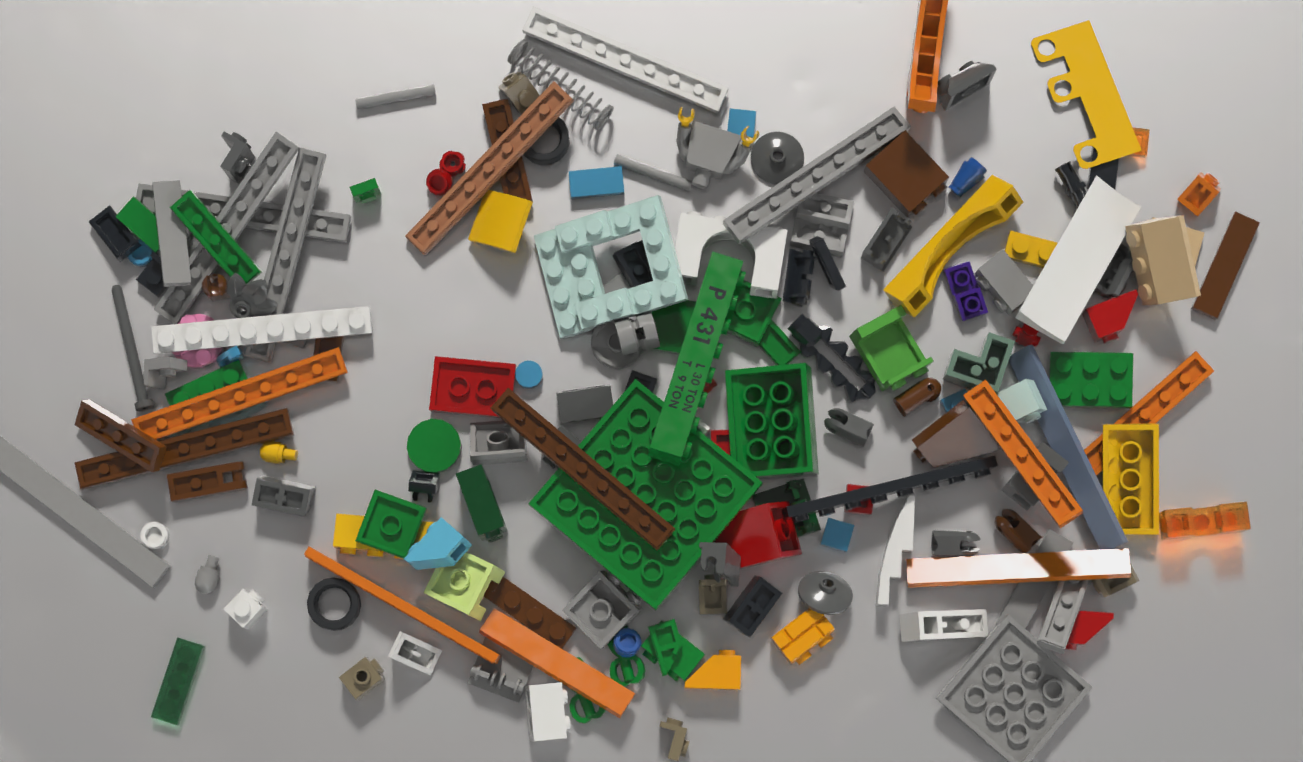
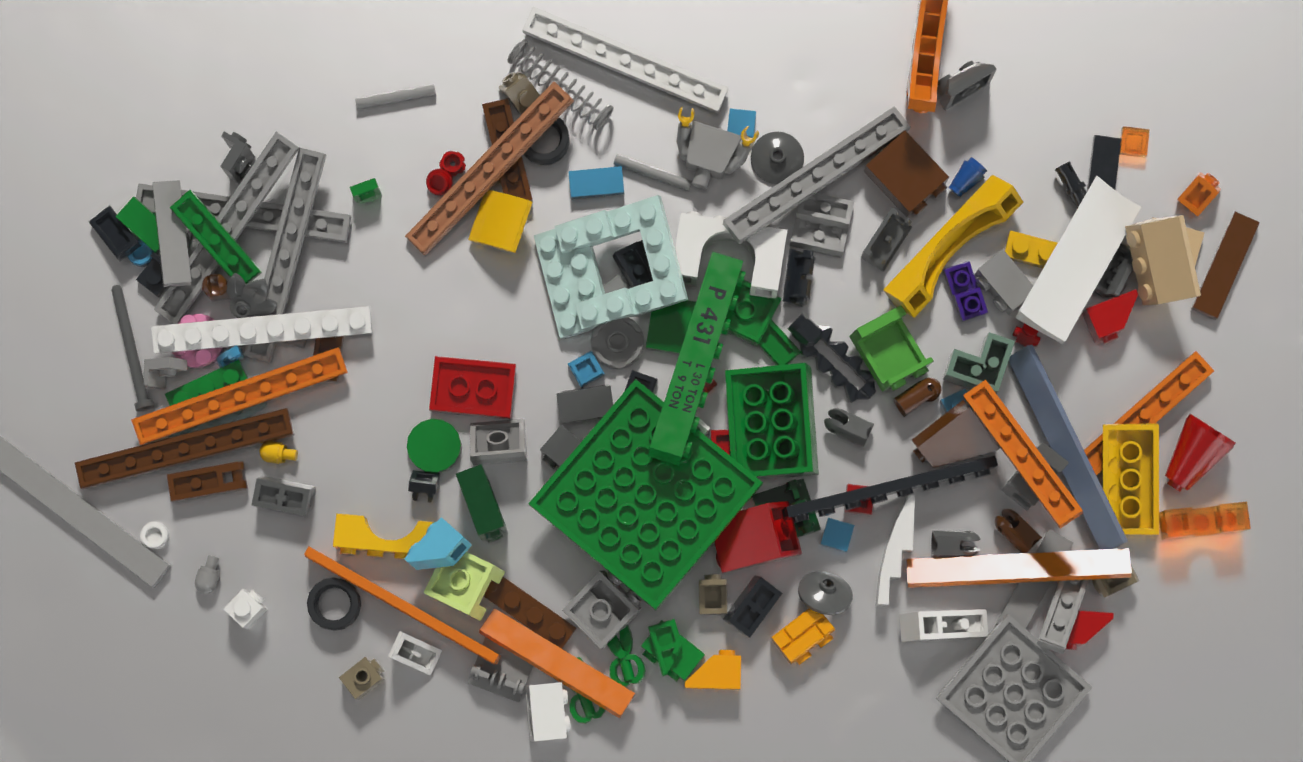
(120, 435): reddish brown plate -> none
(178, 681): clear green plate -> none
(391, 524): green tile -> none
(528, 374): dark azure tile -> none
(583, 469): reddish brown tile -> none
(586, 369): none -> dark azure tile
(627, 336): light grey wheel -> none
(627, 642): blue tile -> none
(679, 745): dark tan bracket -> none
(724, 558): dark grey hinge -> none
(827, 263): black tile -> none
(1023, 401): light aqua brick -> none
(1092, 379): green plate -> none
(1094, 84): yellow piece -> none
(1196, 453): none -> red cone

